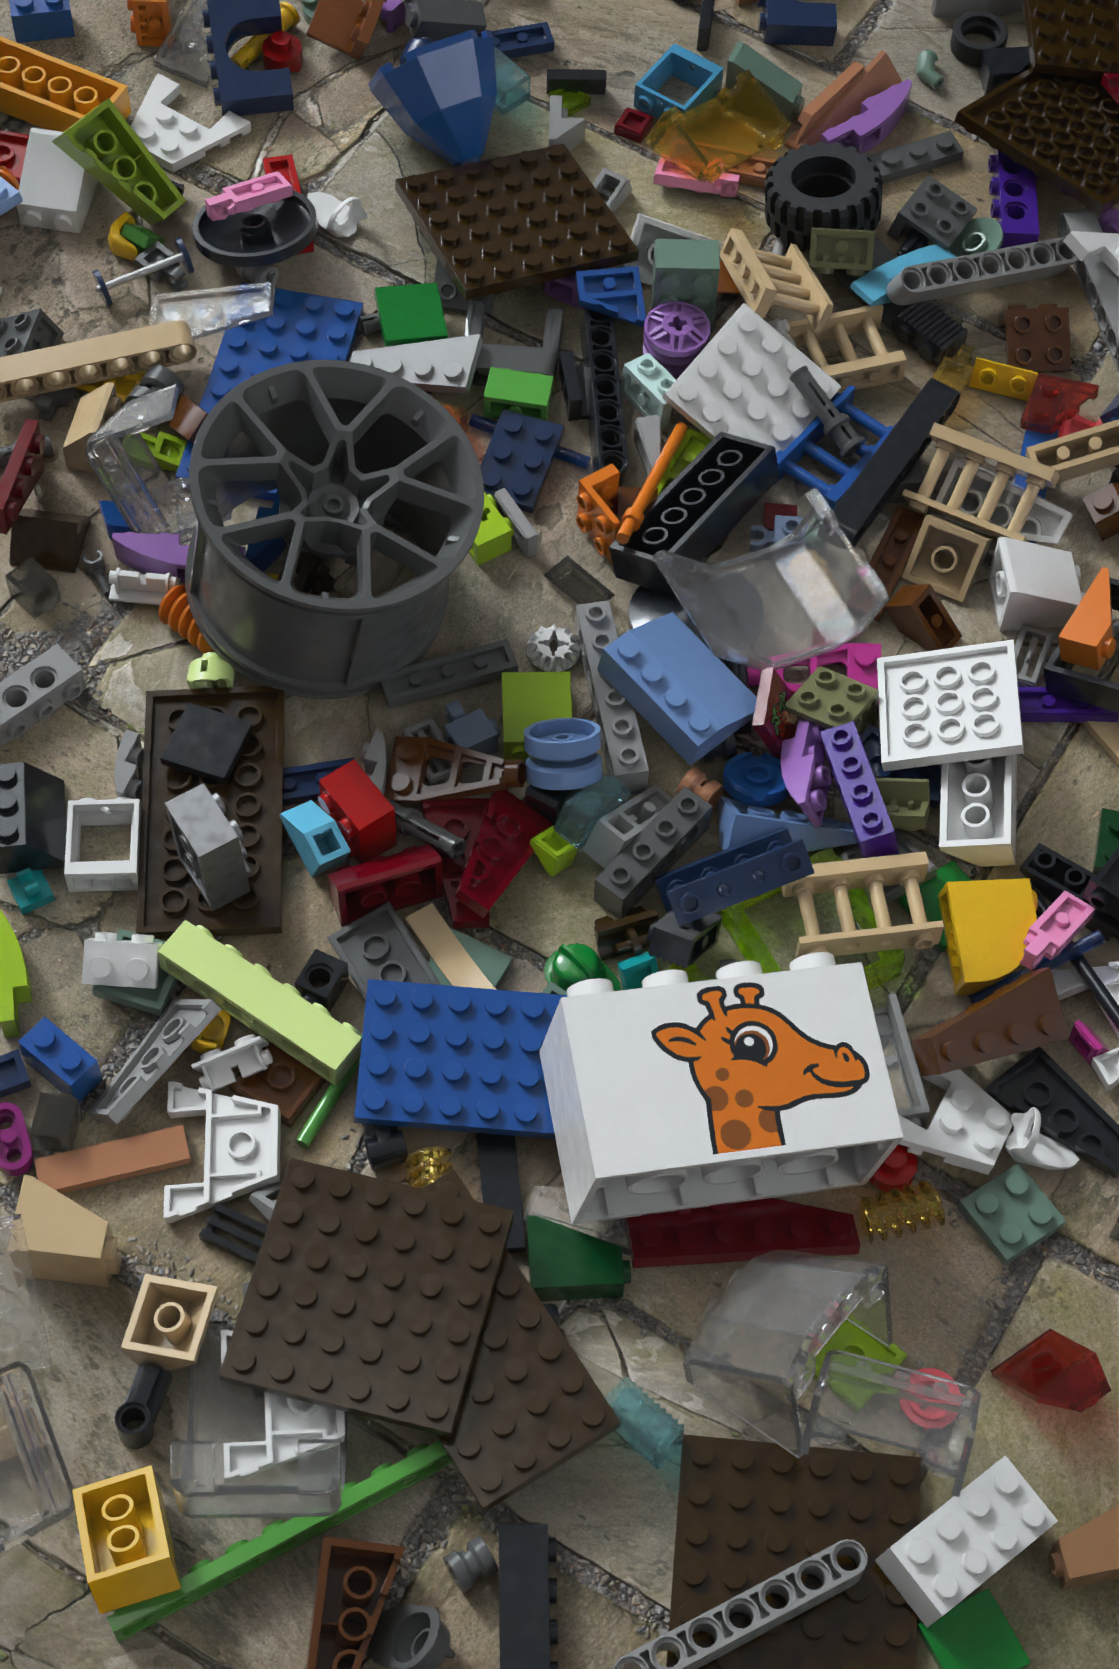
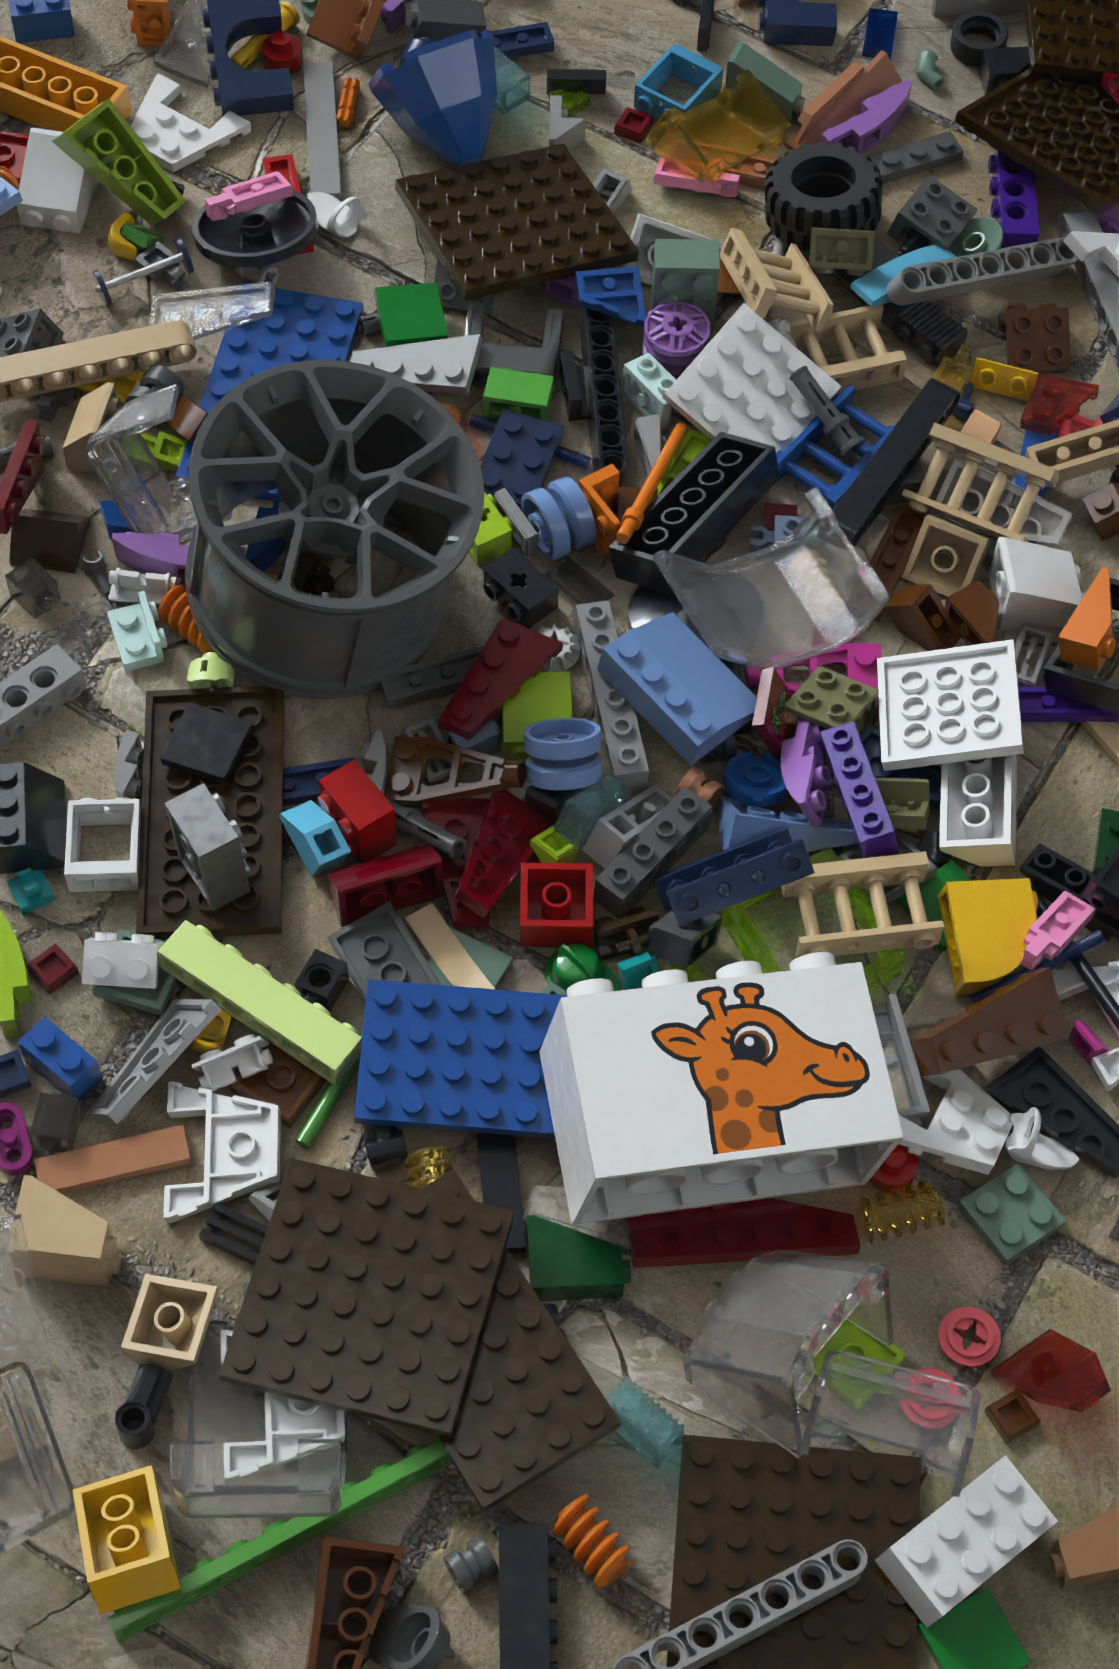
(52, 968): none -> dark red tile
(137, 635): none -> light aqua bracket
(322, 128): none -> light grey tile
(348, 102): none -> orange axle
(497, 674): none -> dark red wing
(520, 588): none -> black brick
(556, 904): none -> red brick
(560, 518): none -> medium blue wheel
(592, 1543): none -> orange piece
(879, 32): none -> clear blue tile
(930, 844): none -> black tile
(965, 407): none -> dark blue hand
(974, 613): none -> reddish brown slope
(982, 427): none -> light nougat slope
(985, 1332): none -> coral gear
(1012, 1416): none -> reddish brown tile

